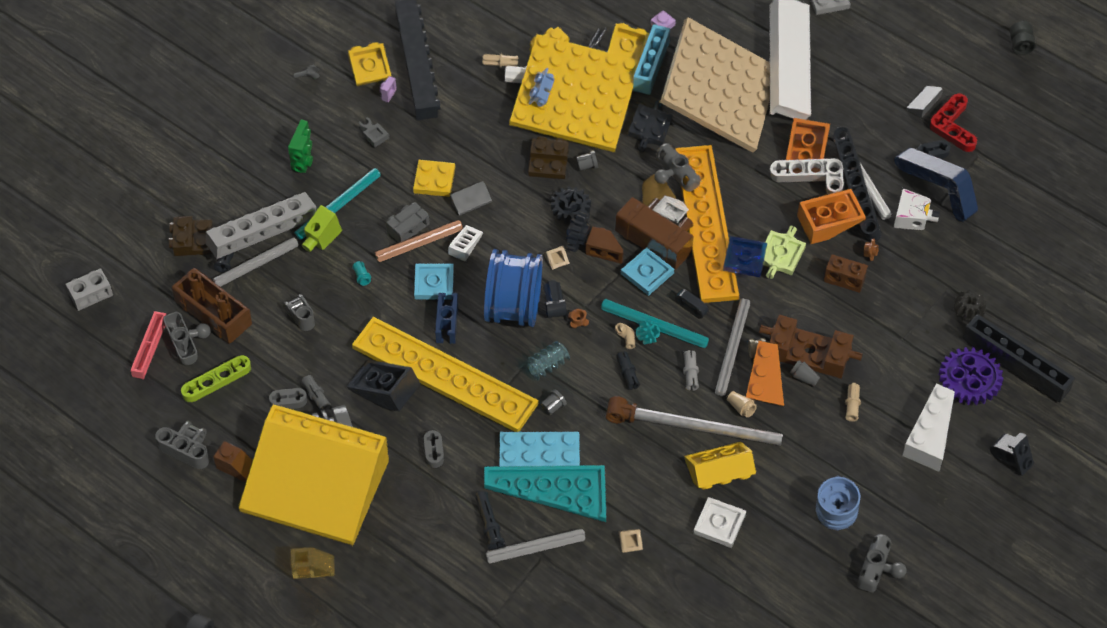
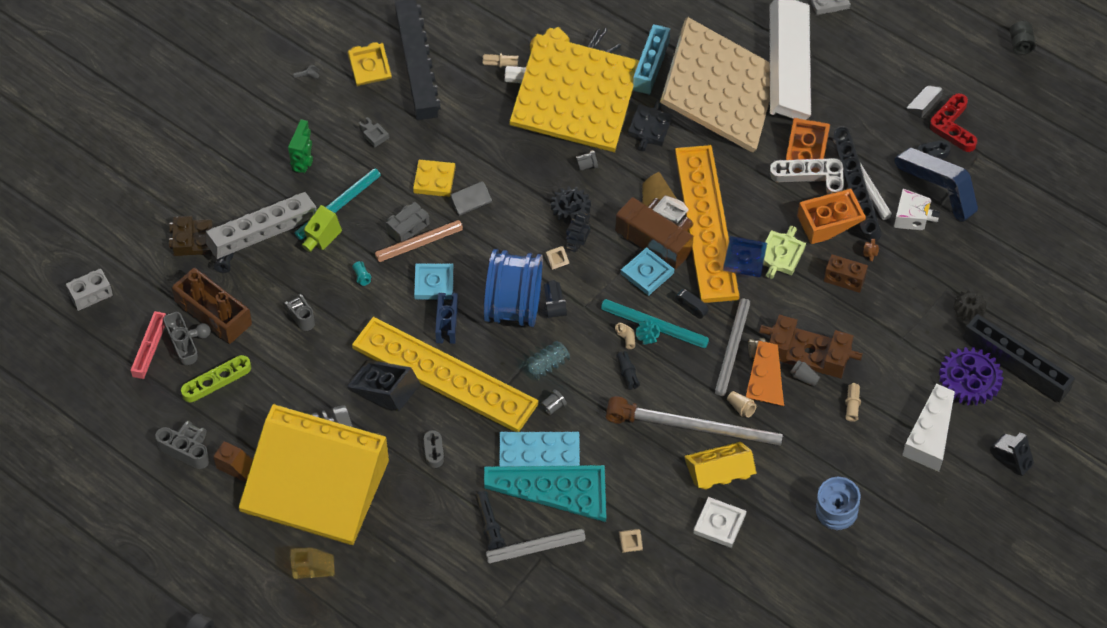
(256, 262): light grey axle -> none
(288, 398): dark grey beam -> none
(316, 393): dark grey pin -> none
(388, 89): lavender plate -> none
(463, 254): white slope -> none
(537, 93): medium blue hinge -> none
(548, 158): dark brown plate -> none
(578, 313): dark orange plate -> none
(604, 245): reddish brown slope -> none
(628, 41): yellow plate -> none
(663, 20): lavender plate -> none
(676, 166): dark grey piece -> none
(691, 370): light grey pin -> none
(879, 553): dark grey piece -> none

